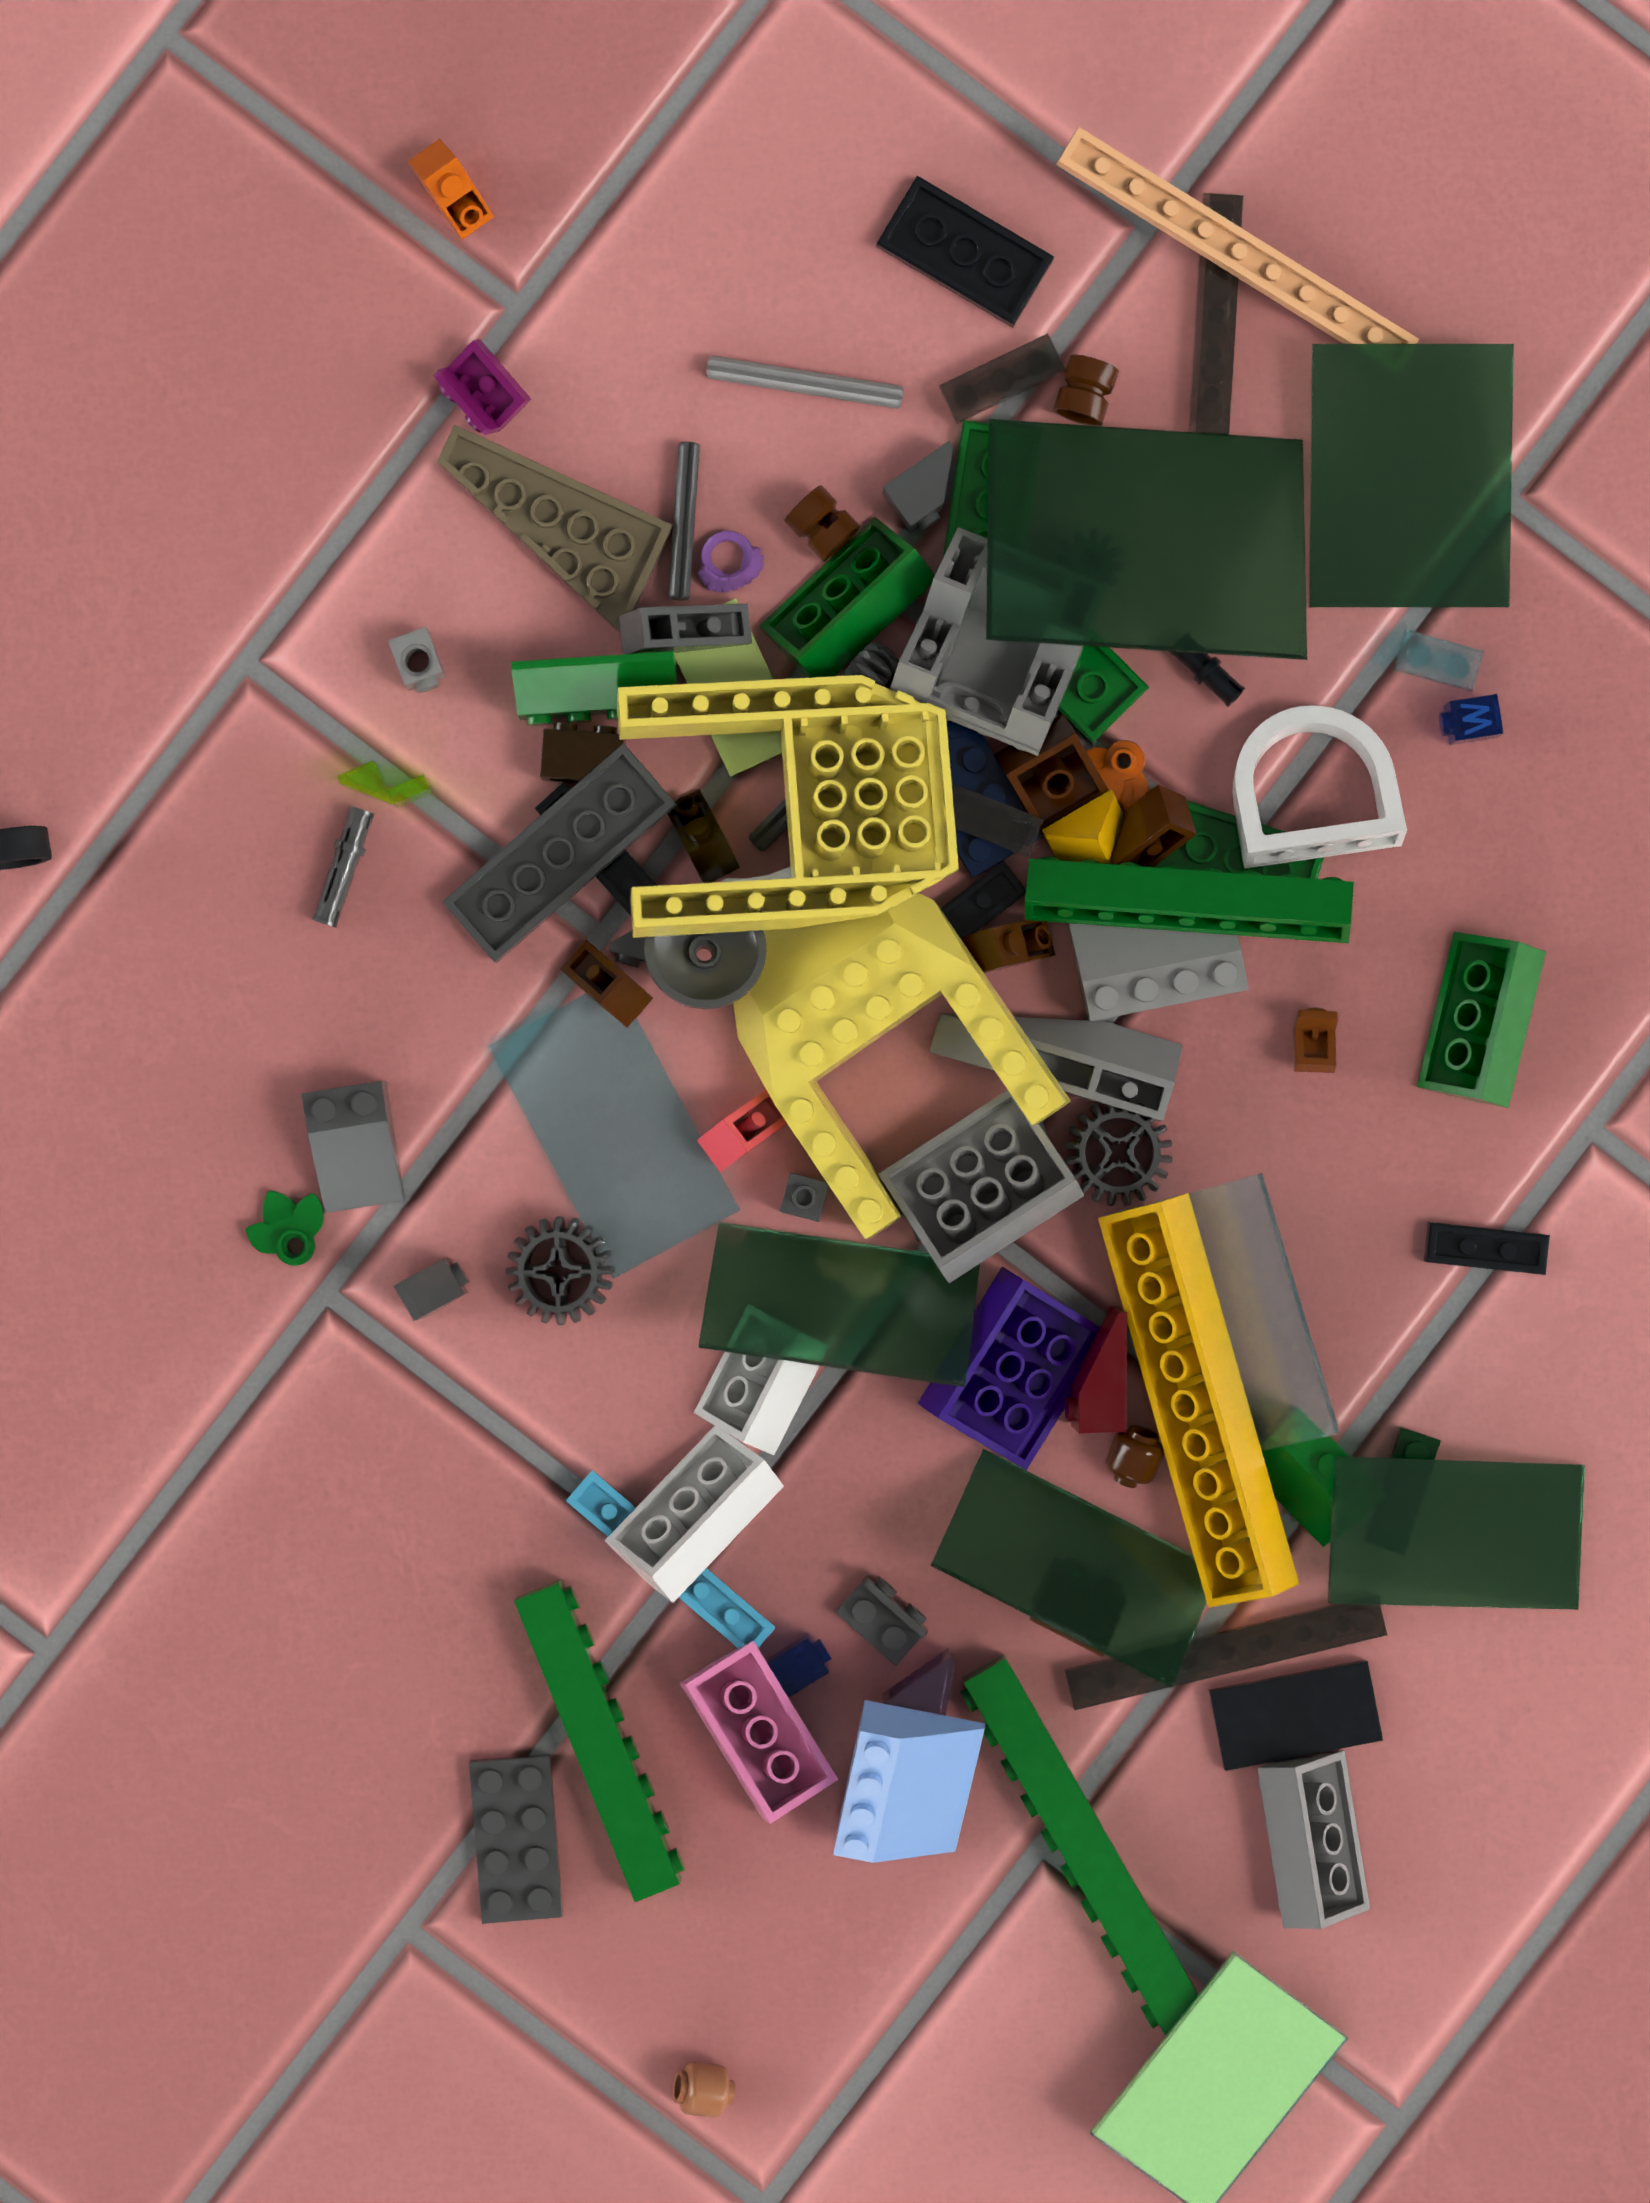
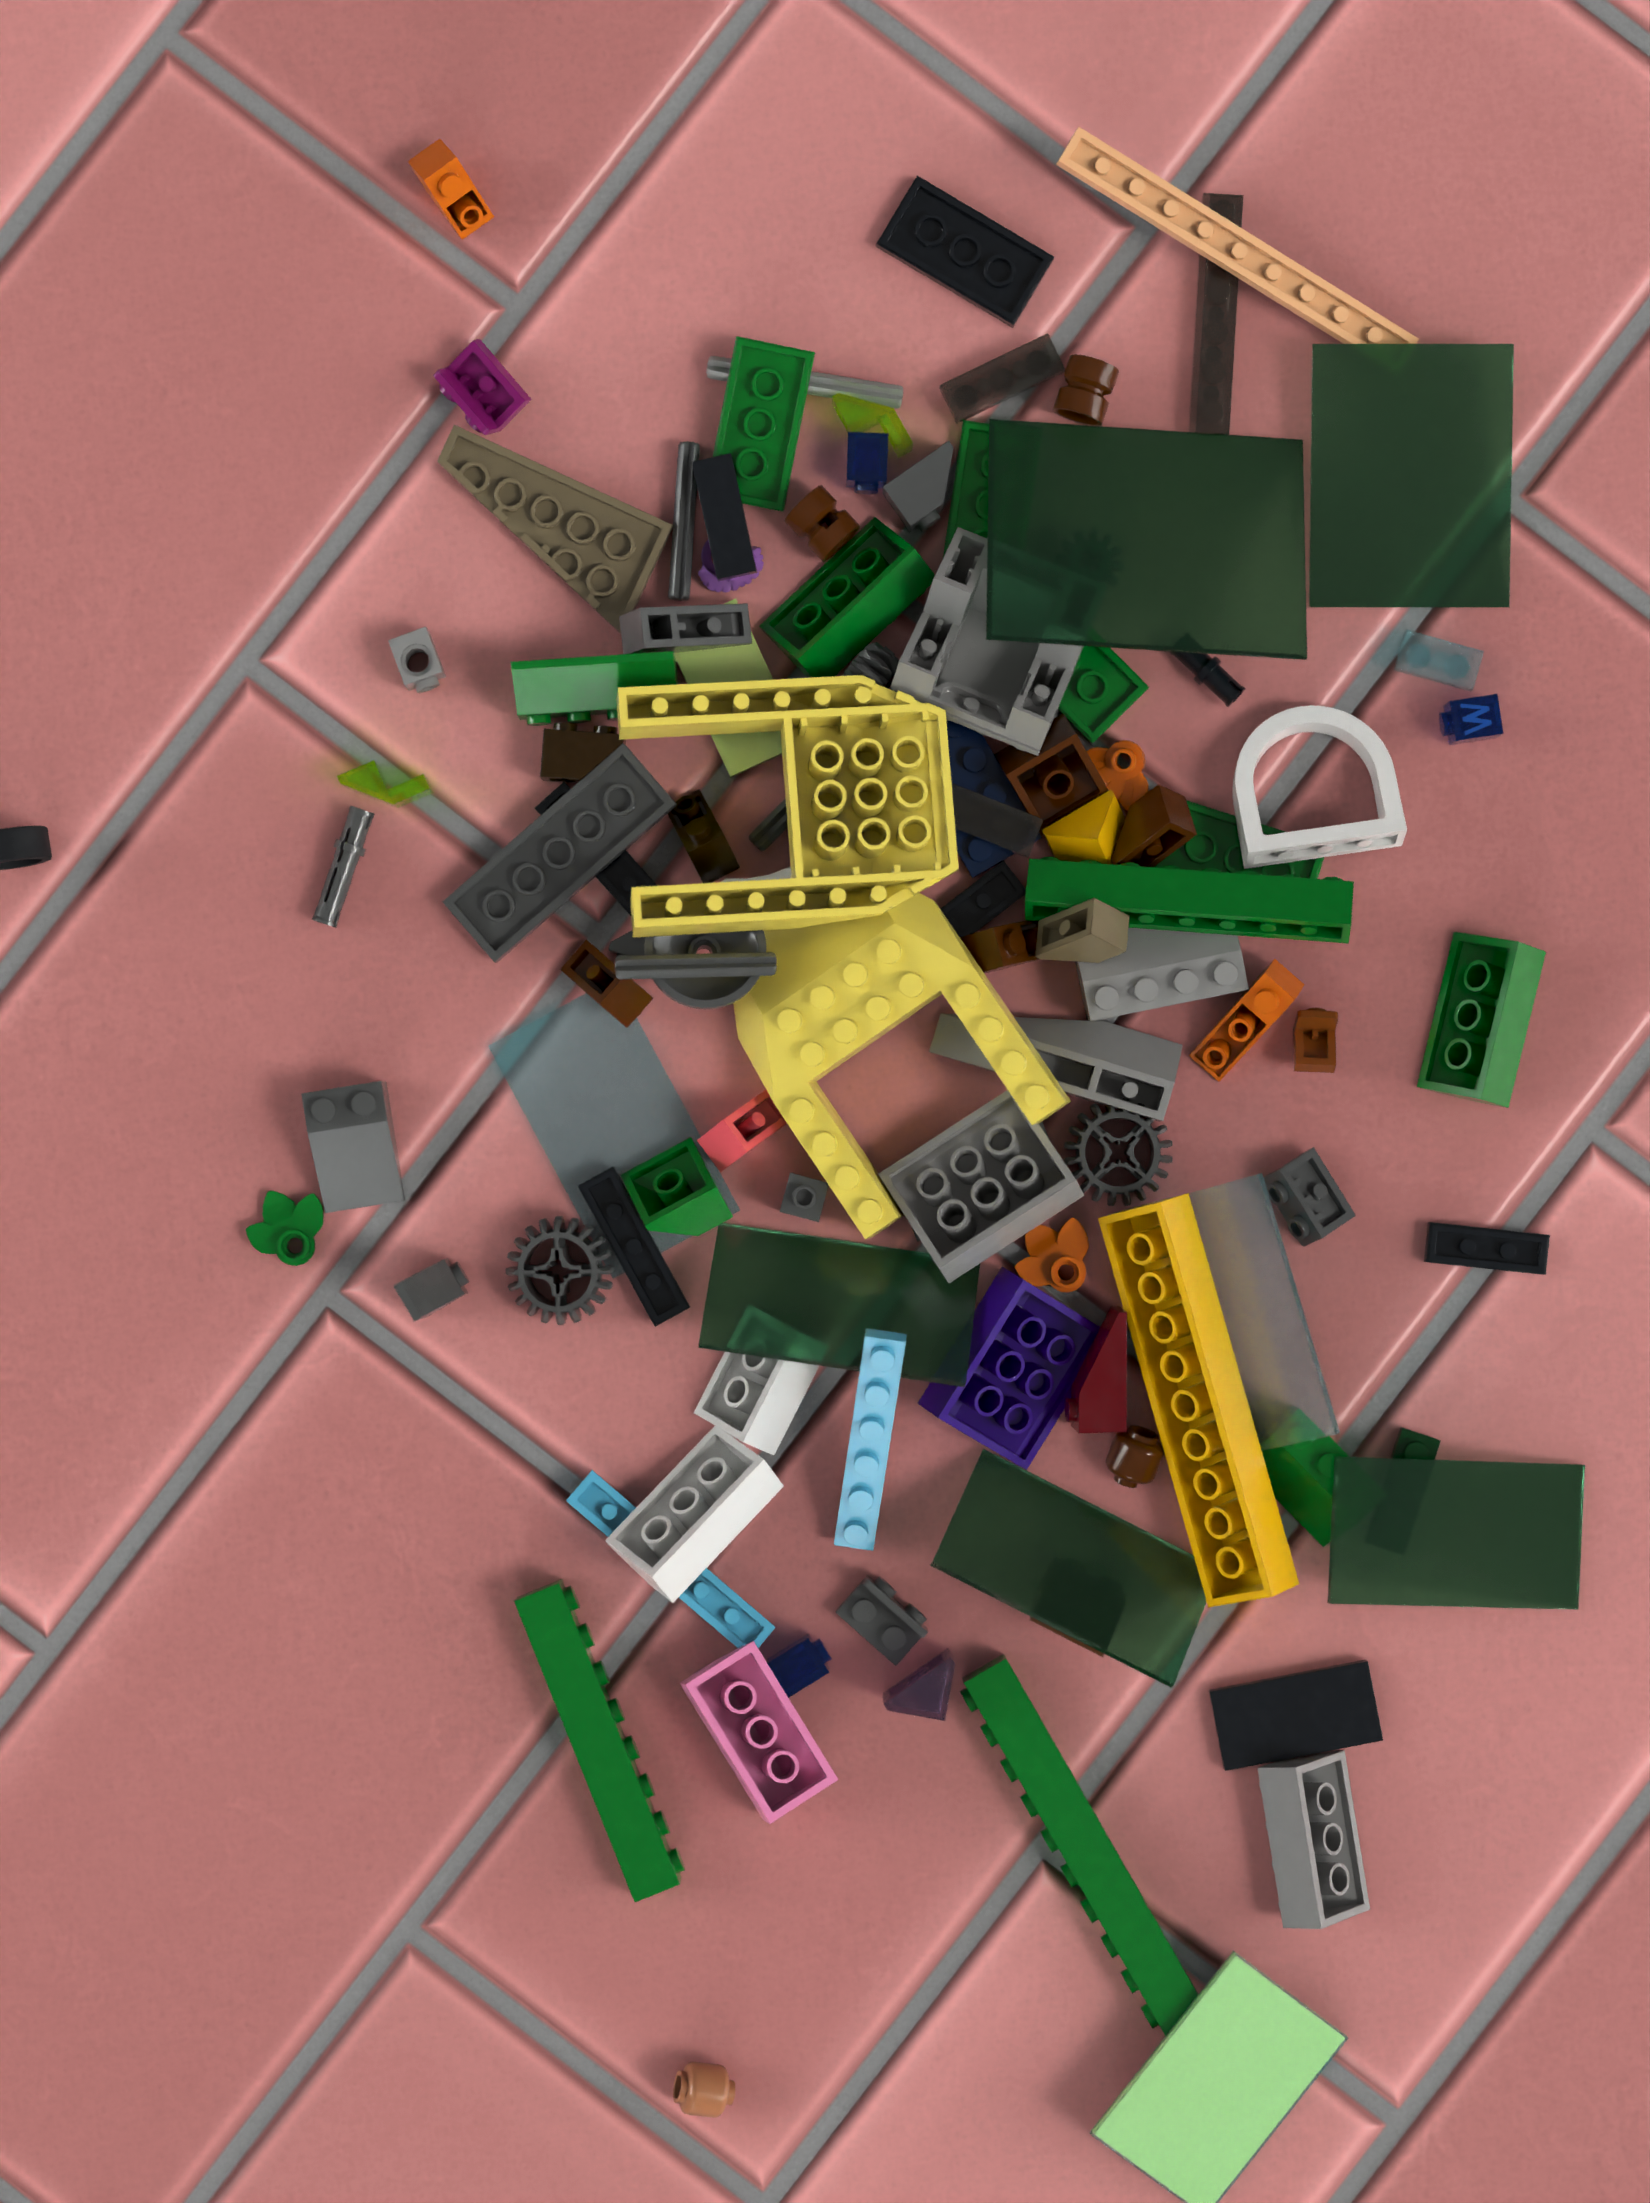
(516, 1838): dark grey plate -> none
(634, 1246): none -> black tile
(677, 1192): none -> green slope
(695, 965): none -> dark grey axle
(724, 517): none -> black tile
(763, 418): none -> green tile
(862, 415): none -> clear neon green slope
(867, 461): none -> clear blue brick
(870, 1439): none -> medium azure plate
(906, 1784): light blue slope -> none
(1052, 1250): none -> orange plate
(1083, 933): none -> dark tan slope
(1233, 1651): clear smoke plate -> none
(1247, 1020): none -> orange slope
(1308, 1198): none -> dark grey bracket

